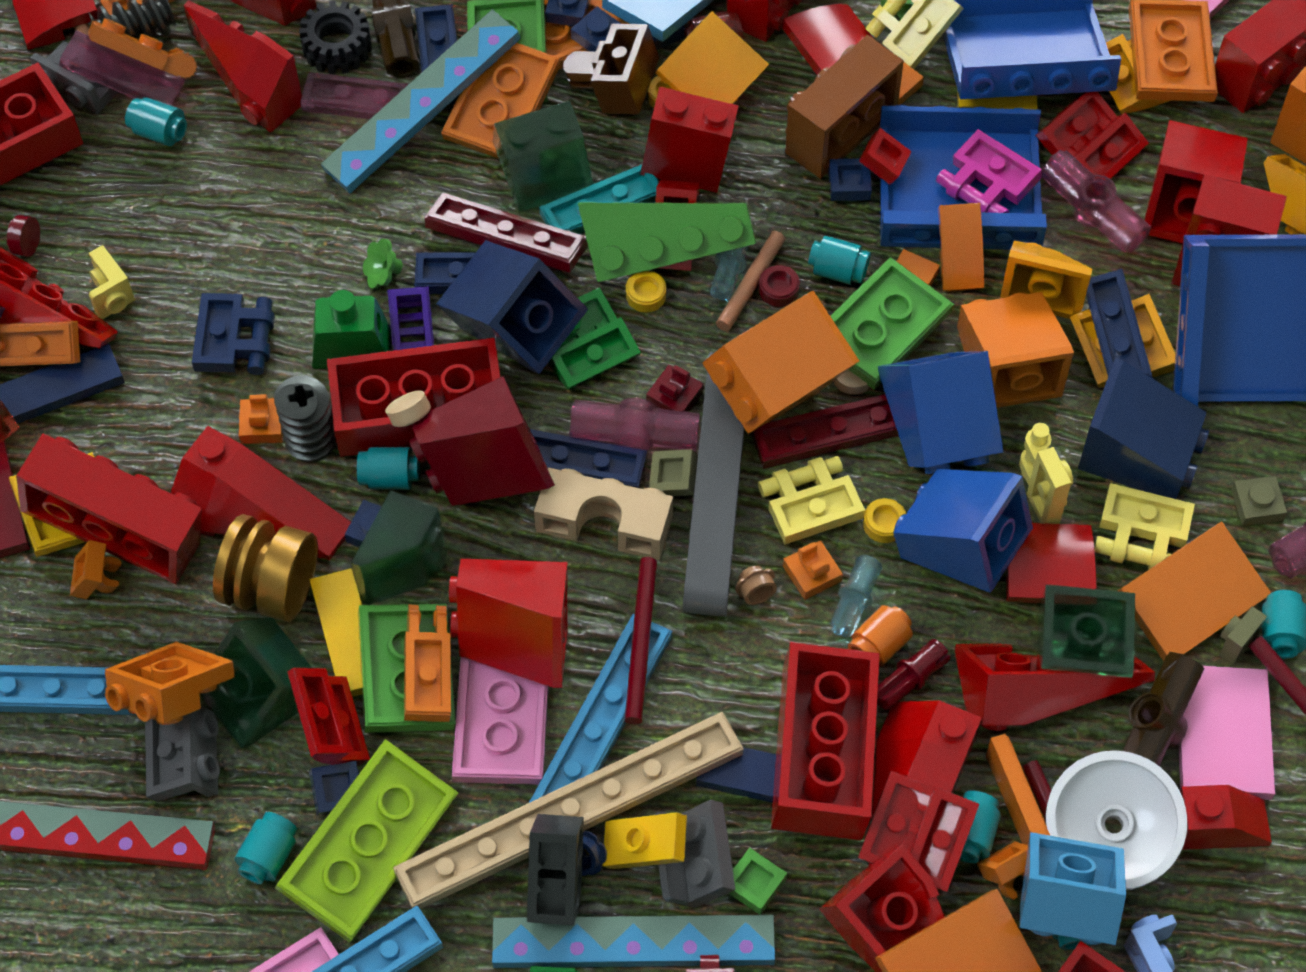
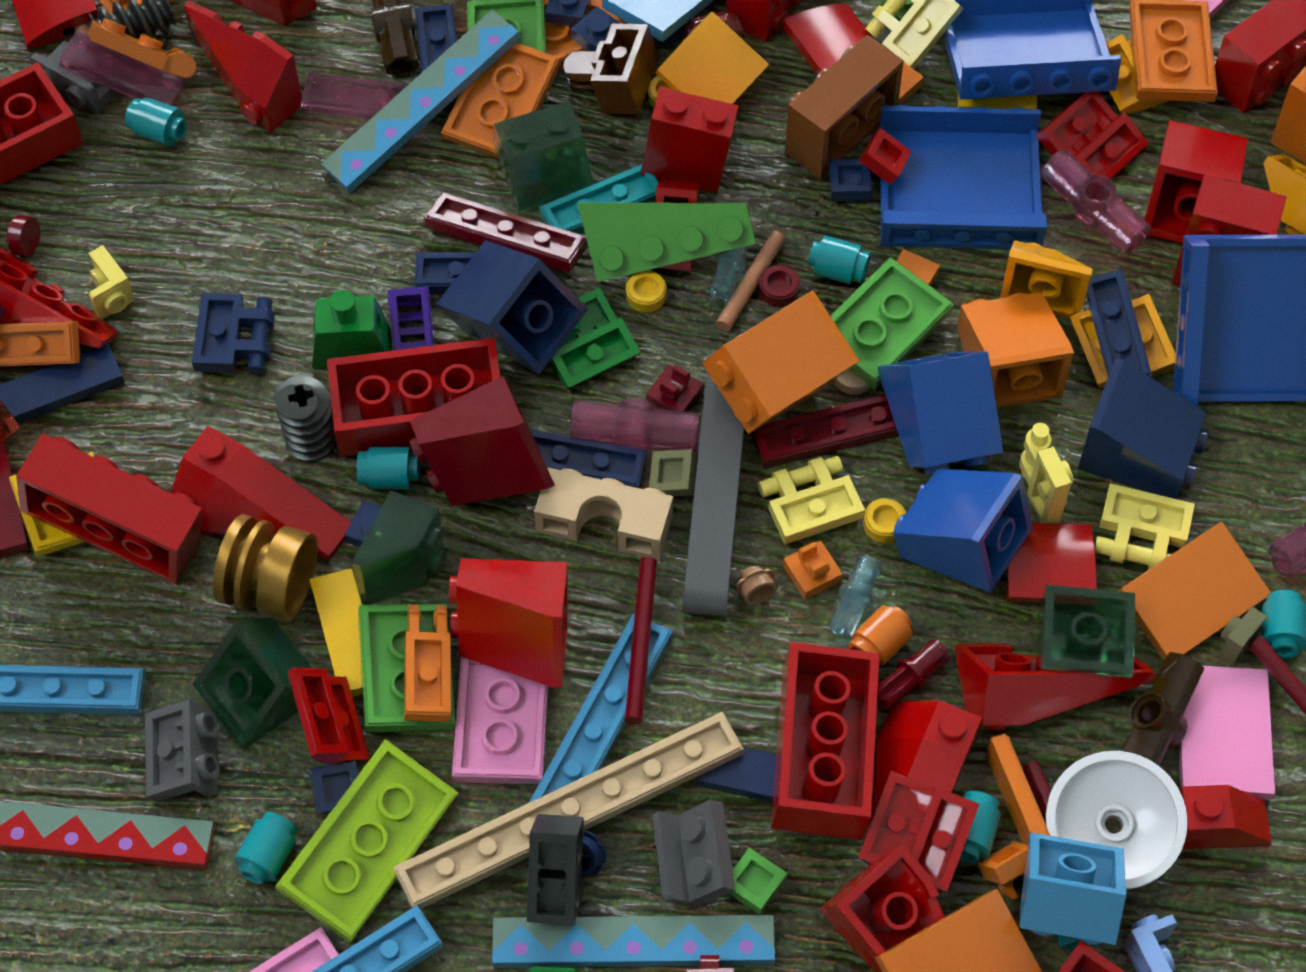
(89, 572): orange tile -> none
(165, 682): orange plate -> none
(259, 421): orange tile -> none
(330, 21): black tyre -> none
(381, 264): bright green plant -> none
(408, 409): tan tile -> none
(645, 840): yellow plate -> none
(961, 247): orange slope -> none
(994, 166): dark pink plate -> none
(1259, 501): olive plate -> none

